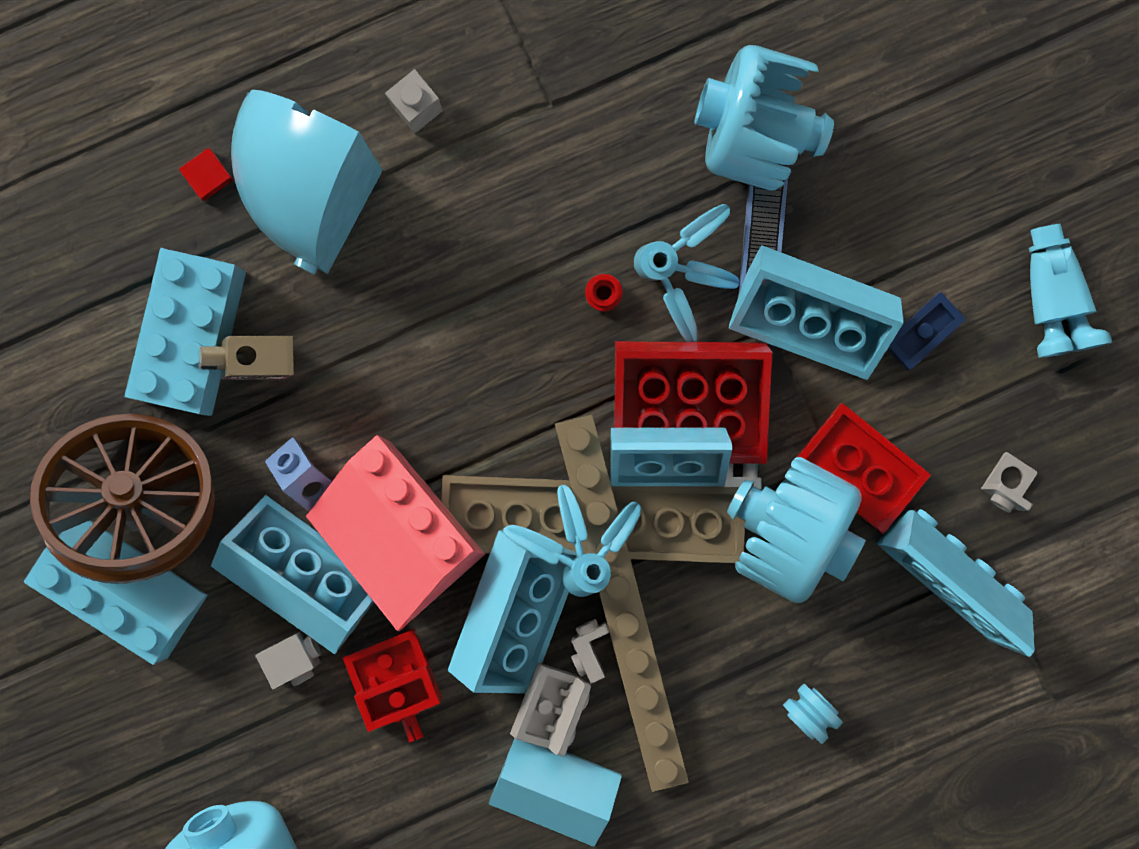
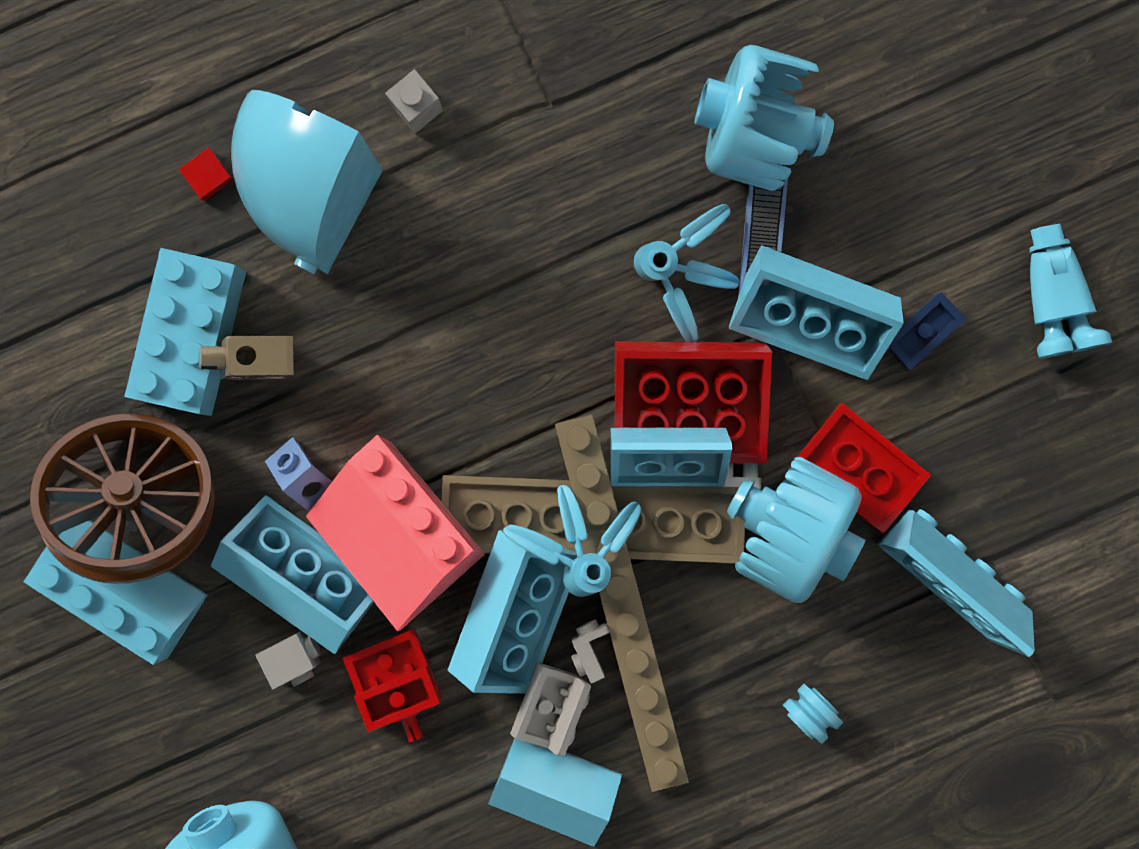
(612, 284): red plate -> none
(1004, 497): light grey bracket -> none

